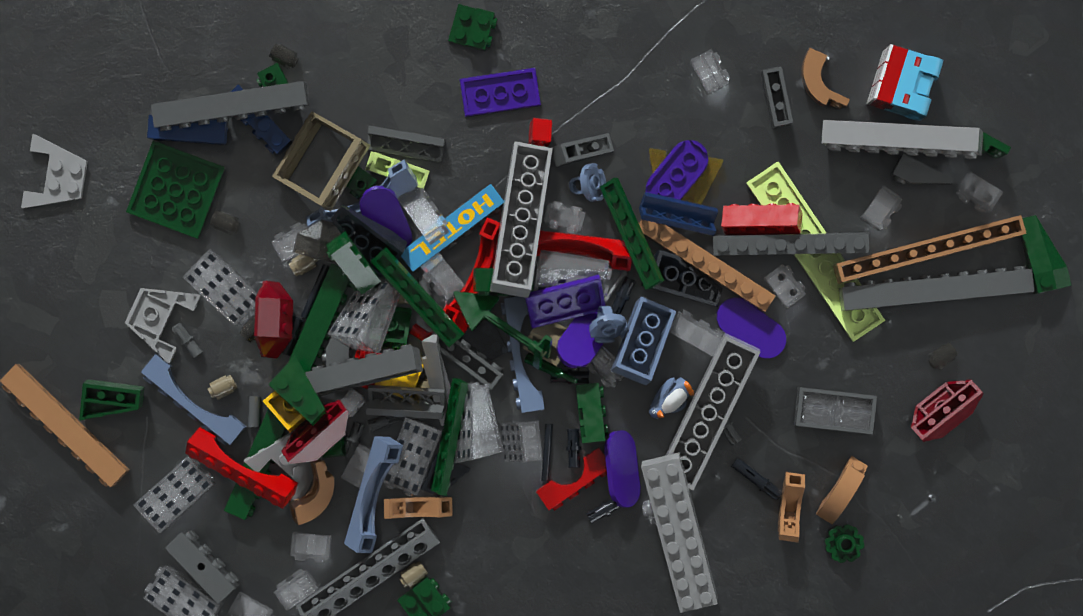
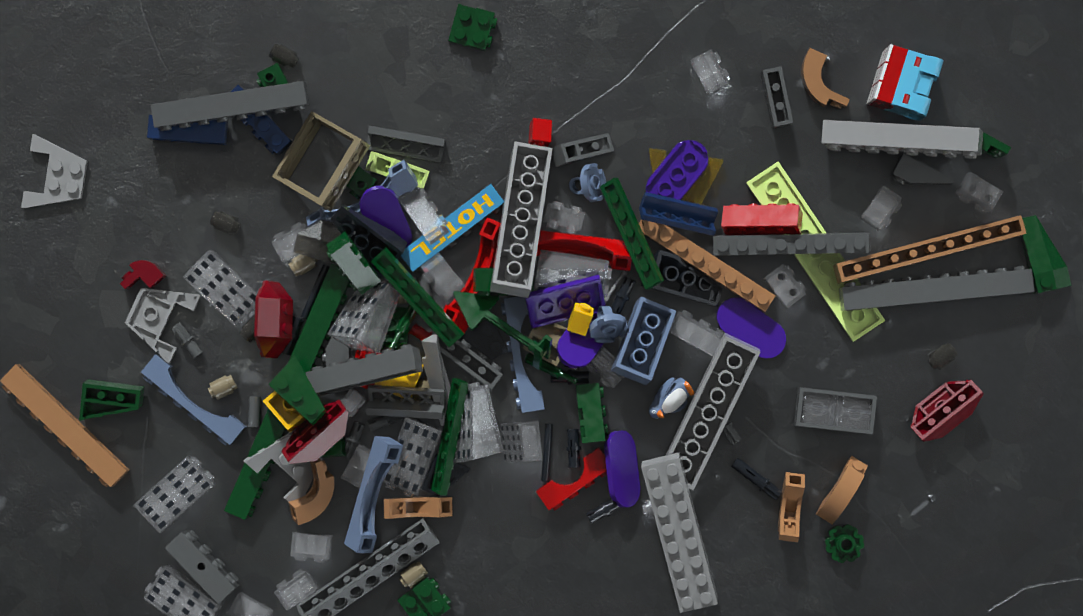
(144, 270): none -> dark red brick
(175, 189): dark green plate -> none
(273, 488): red arch -> none
(403, 325): none -> dark green axle
(500, 92): dark purple tile -> none
(580, 318): none -> yellow brick

